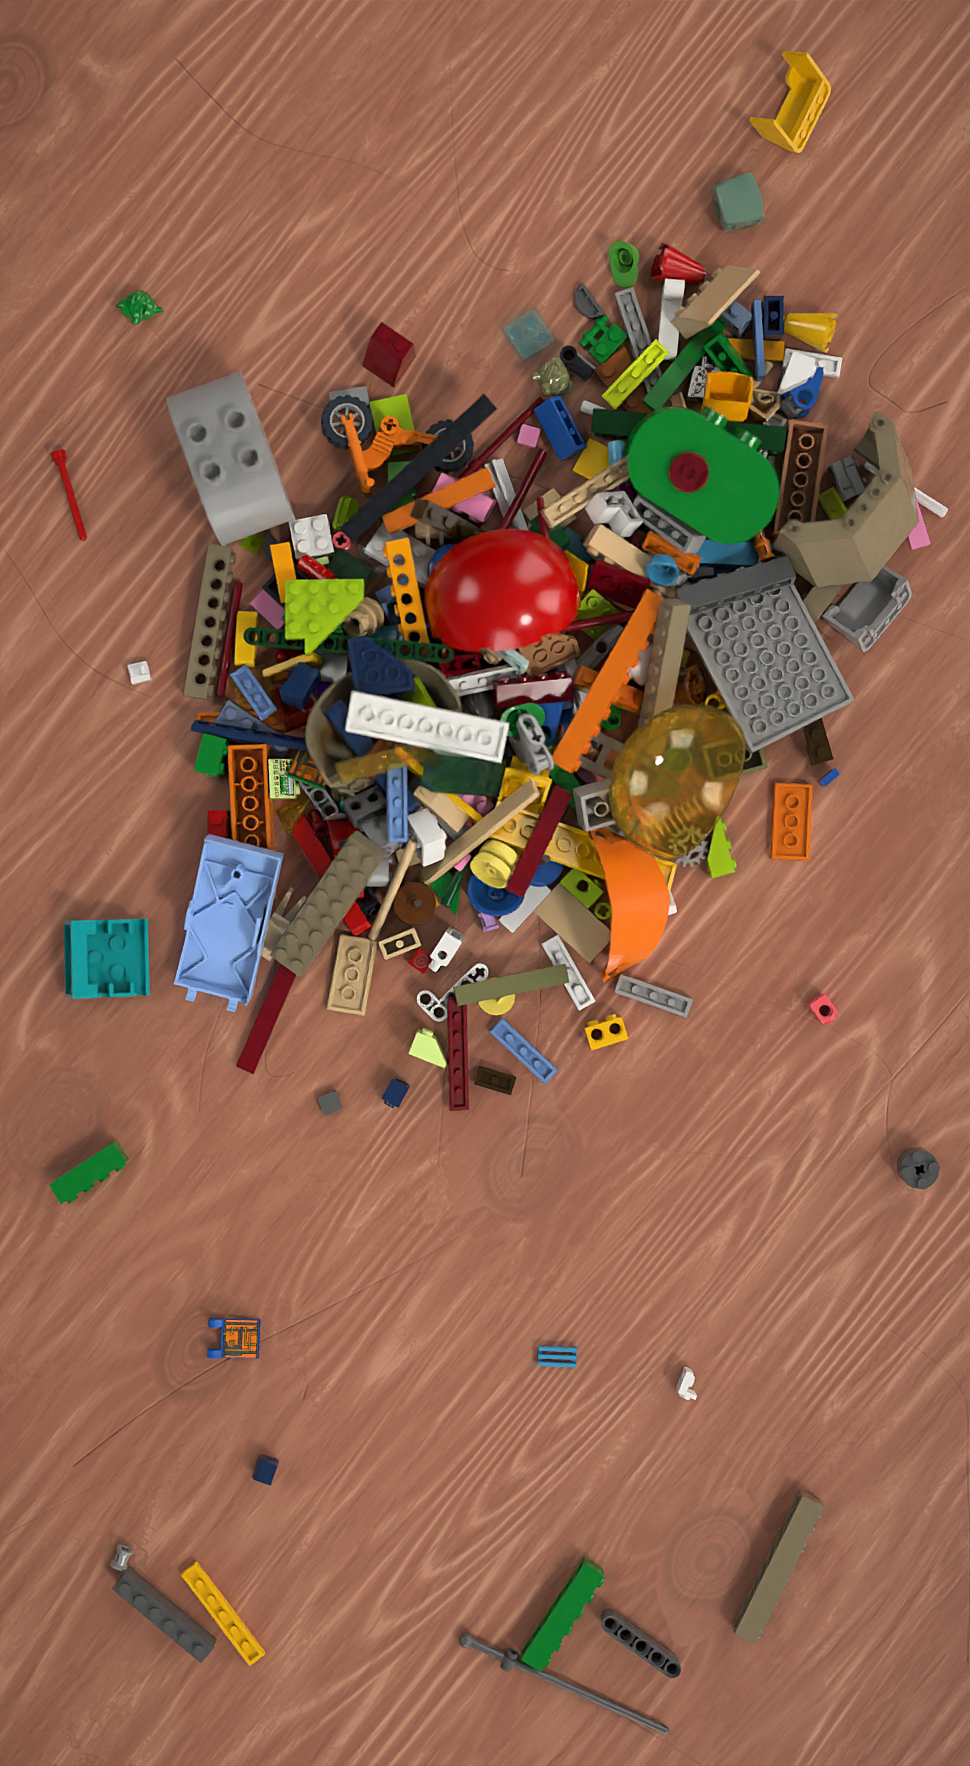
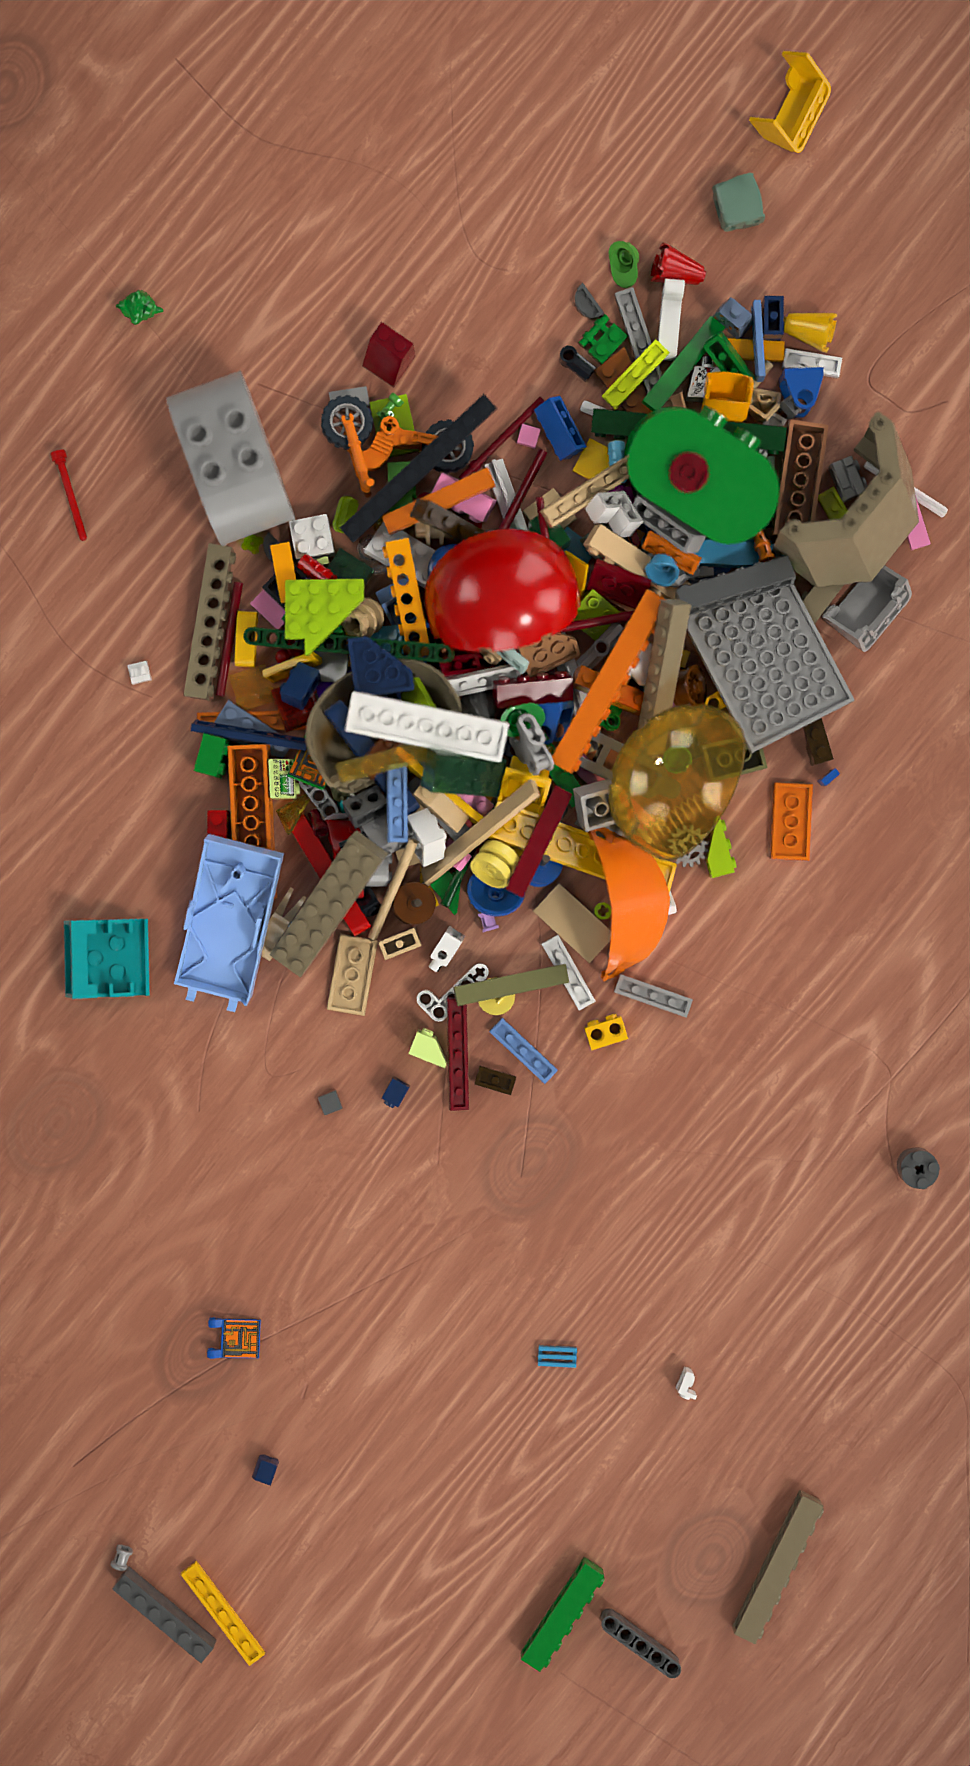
(89, 1172): green brick -> none
(253, 692): medium blue tile -> none
(266, 1019): dark red tile -> none
(345, 546): coral bush -> none
(387, 410): none -> bright green piece
(420, 960): red tile -> none
(510, 1660): dark grey bar -> none
(529, 334): clear light blue plate -> none
(532, 899): white tile -> none
(554, 378): olive hair -> none
(586, 897): lime brick -> none
(712, 299): tan slope -> none
(797, 372): white slope -> none
(815, 1004): coral brick -> none

